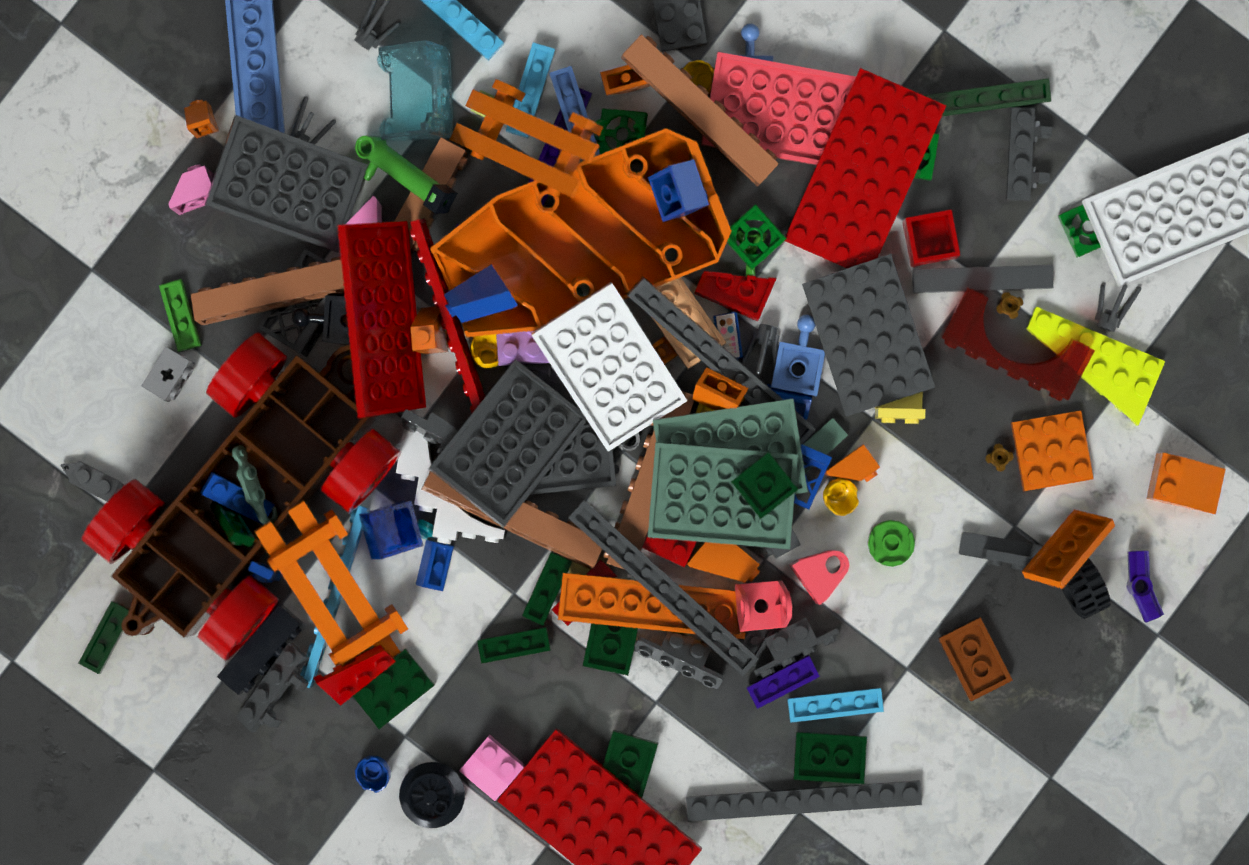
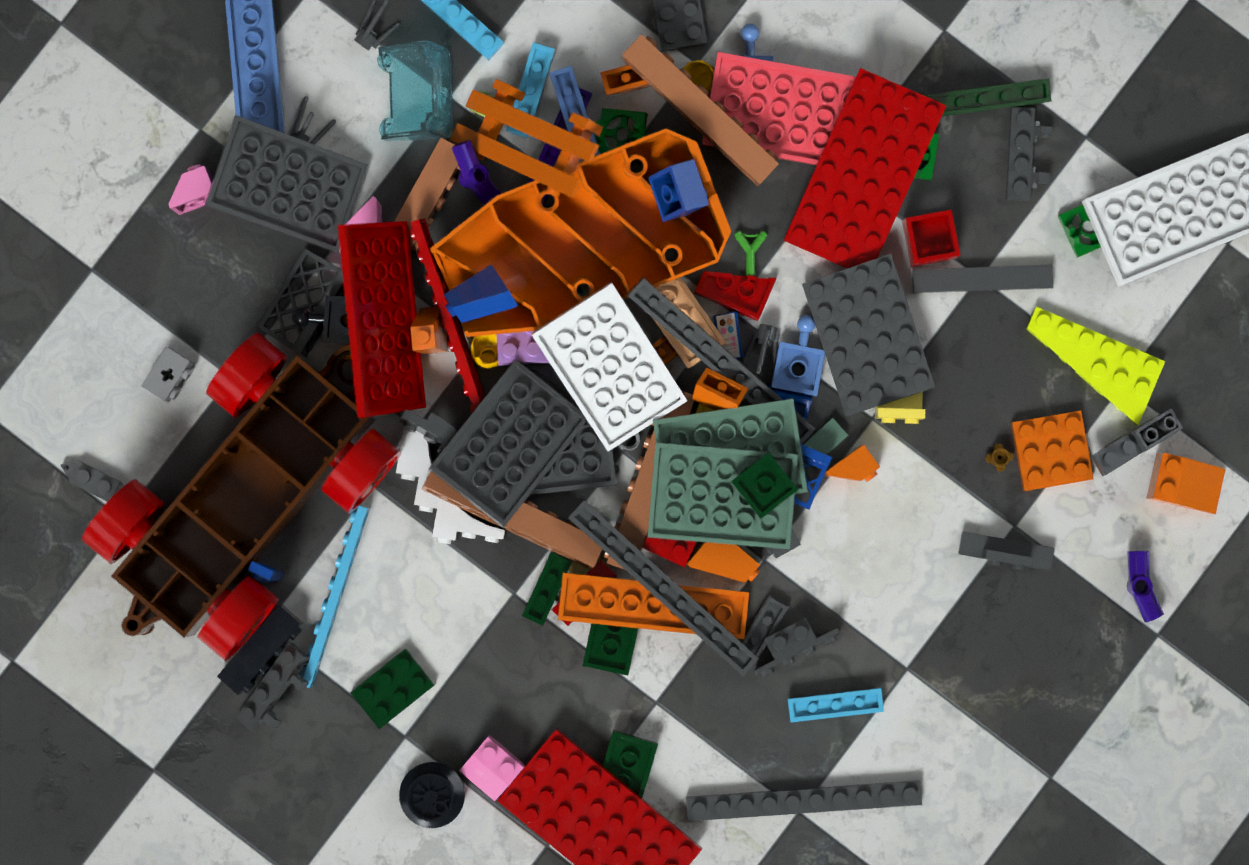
(104, 638): dark green plate -> none
(180, 315): bright green tile -> none
(200, 119): orange slope -> none
(232, 496): blue plate -> none
(232, 524): dark green plate -> none
(252, 489): sand green piece -> none
(268, 292): nougat brick -> none
(316, 538): orange fence -> none
(351, 678): red wing -> none
(373, 773): blue hair -> none
(391, 530): clear blue piece -> none
(425, 529): teal plate -> none
(434, 565): blue slope -> none
(435, 196): bright green piece -> none
(473, 174): none -> dark purple piece
(514, 645): dark green plate -> none
(683, 655): dark grey bracket -> none
(777, 237): green piece -> none
(778, 609): coral hose -> none
(782, 682): dark purple plate -> none
(816, 578): coral hose -> none
(829, 757): dark green plate -> none
(840, 496): yellow hair -> none
(891, 543): bright green tile -> none
(975, 659): dark orange plate -> none
(1003, 307): pearl gold plate -> none
(1056, 374): clear red arch -> none
(1068, 548): orange plate -> none
(1087, 591): black tyre -> none
(1109, 319): dark grey plant -> none
(1136, 442): none -> dark grey slope

